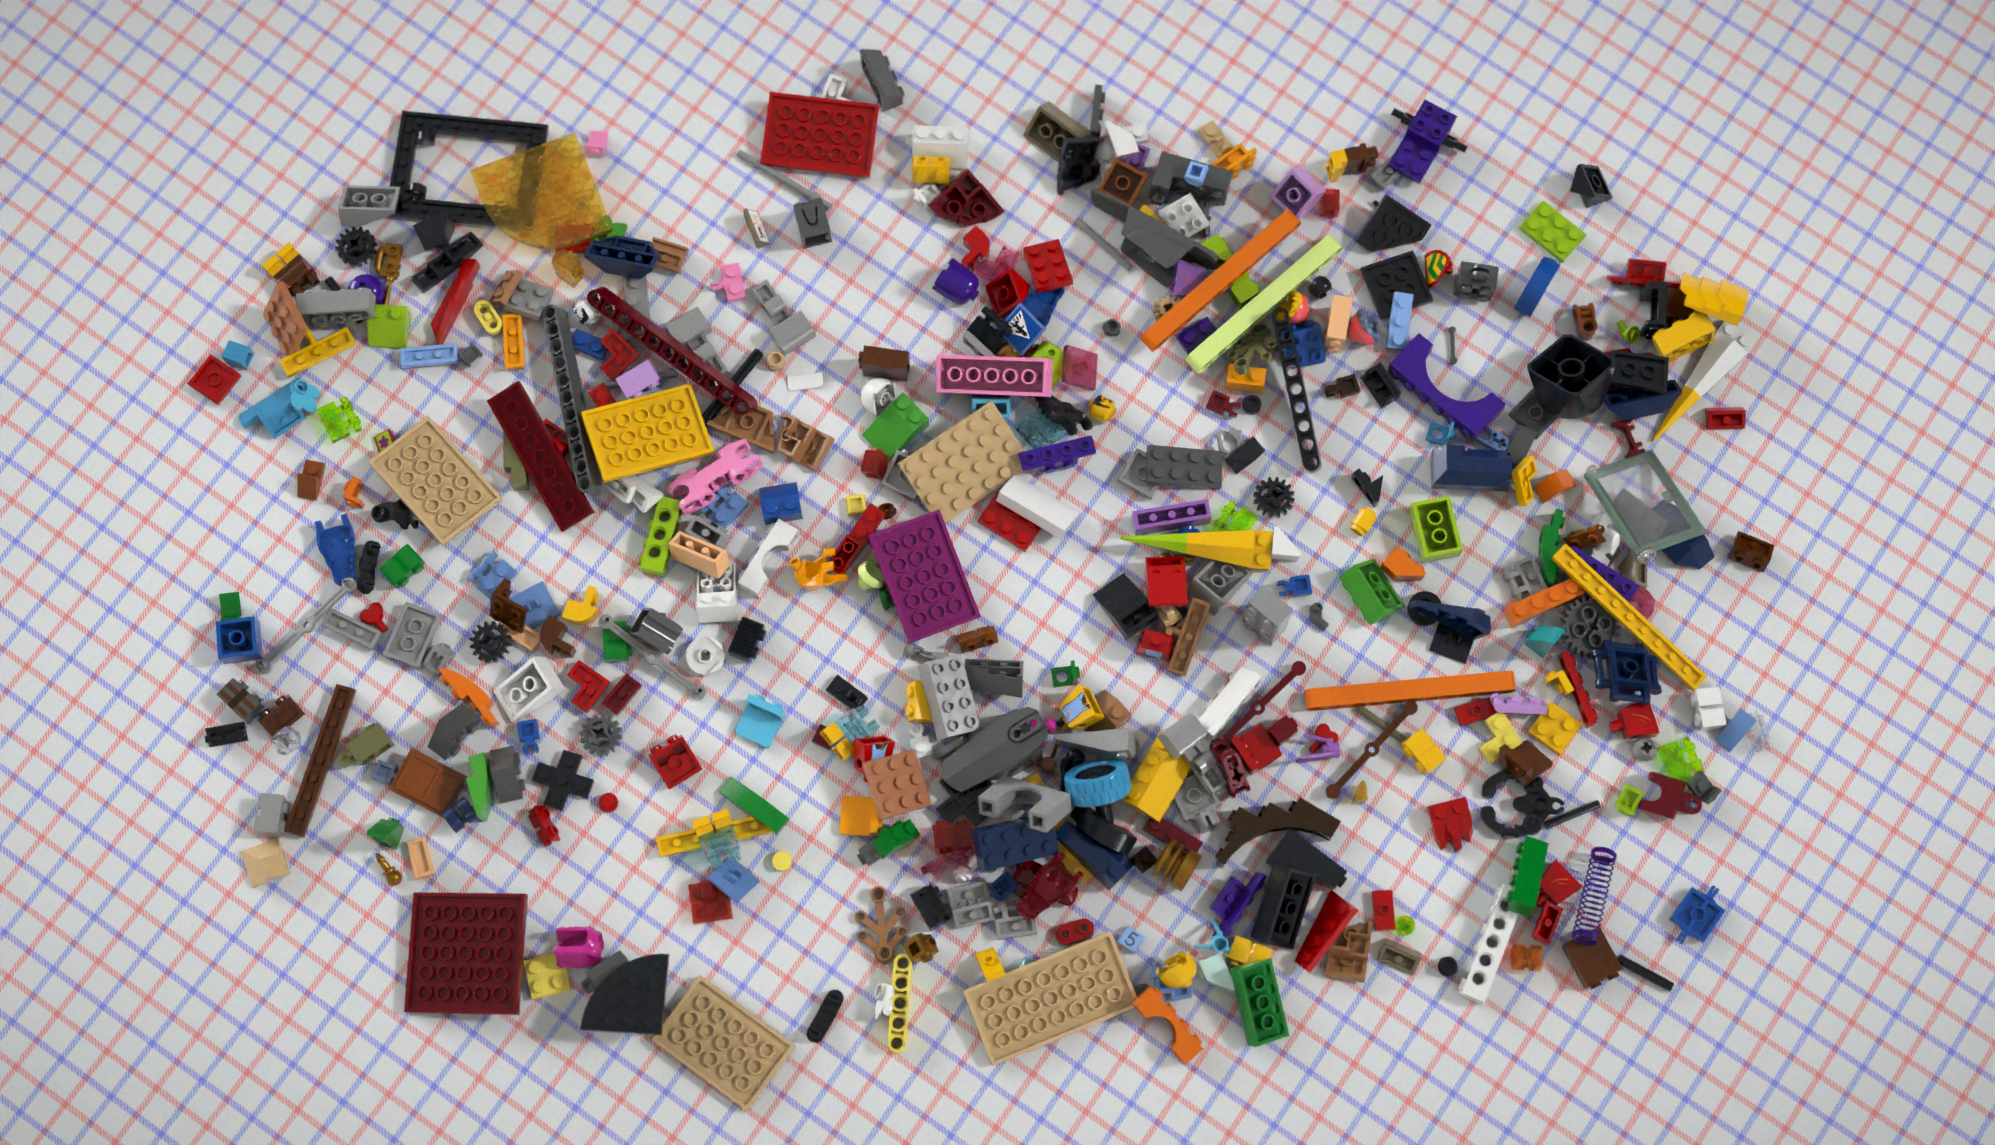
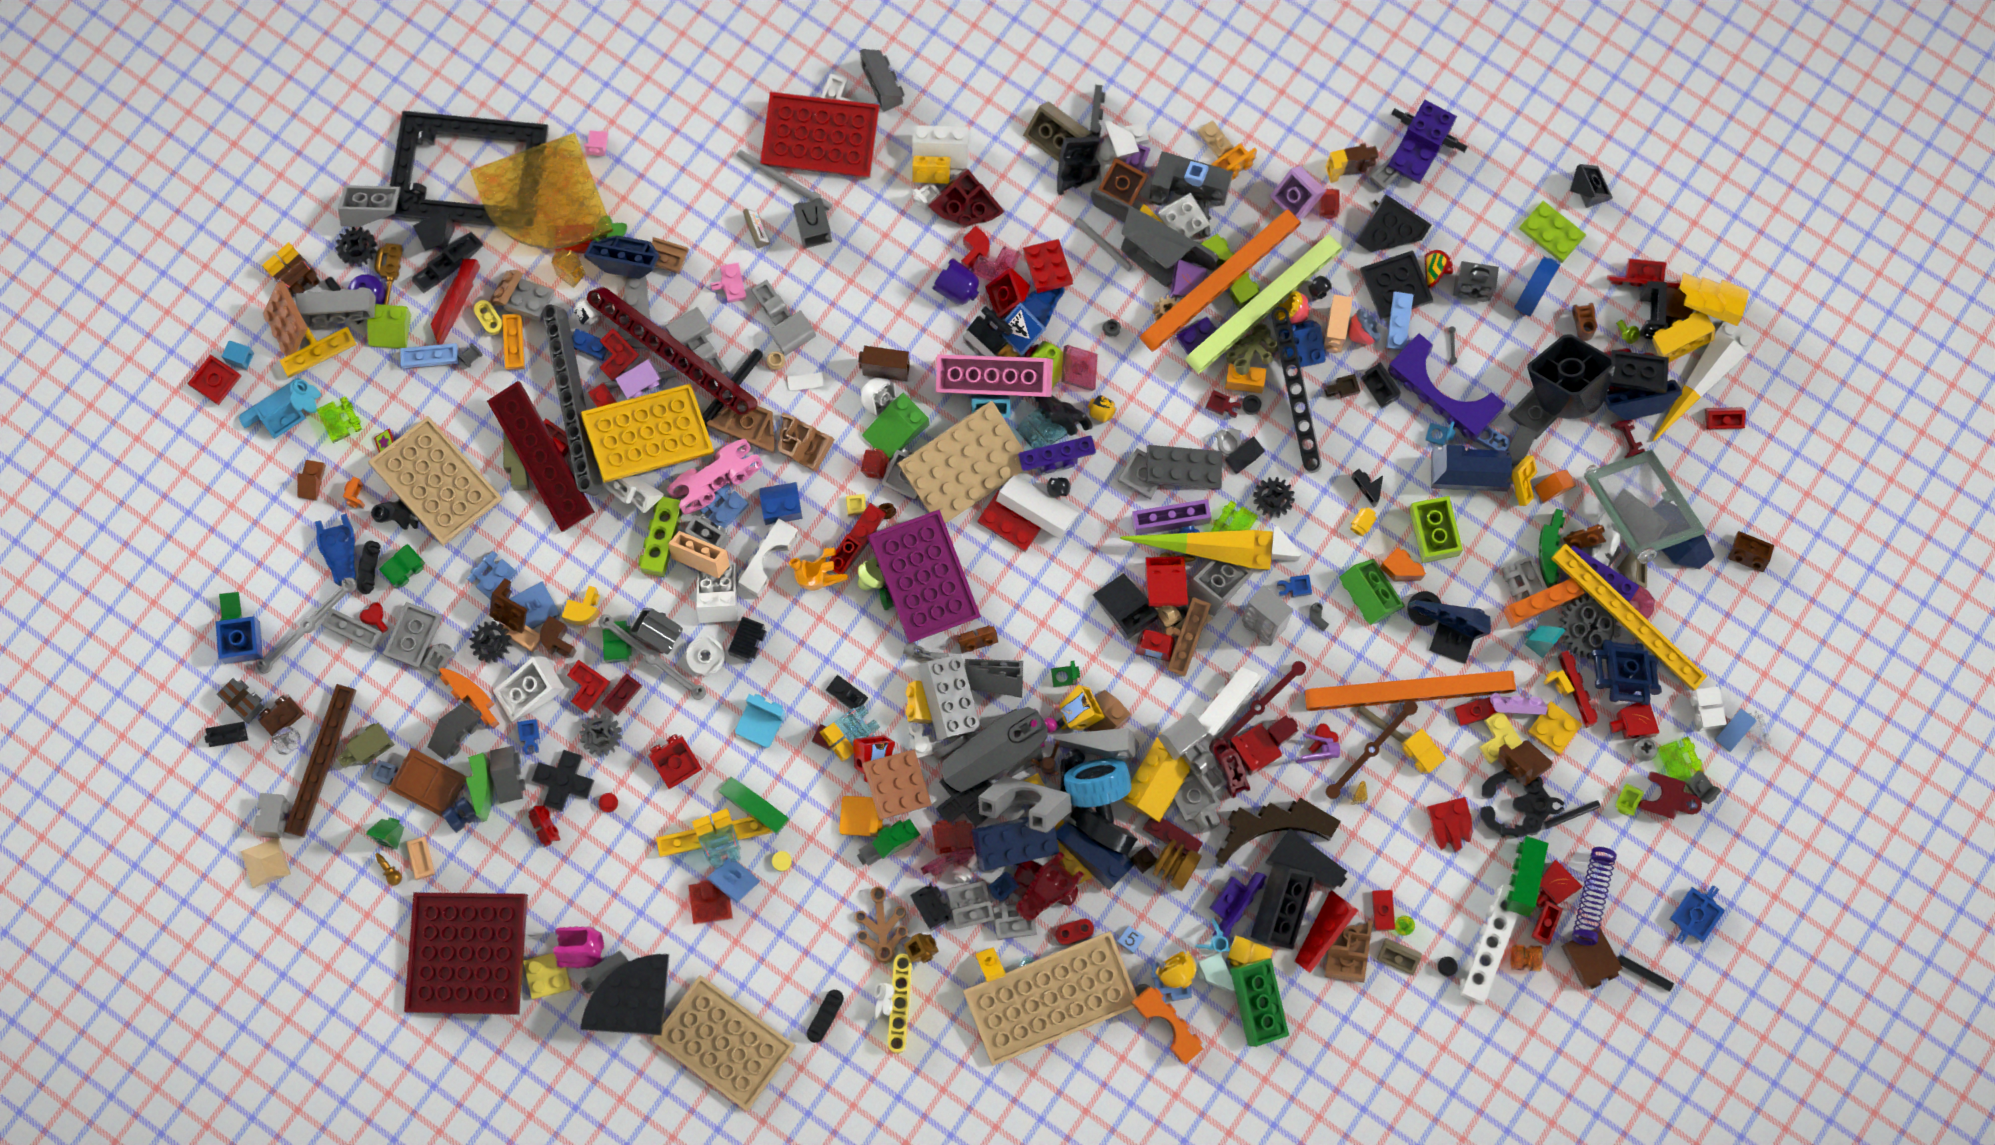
(1058, 487): none -> black piece

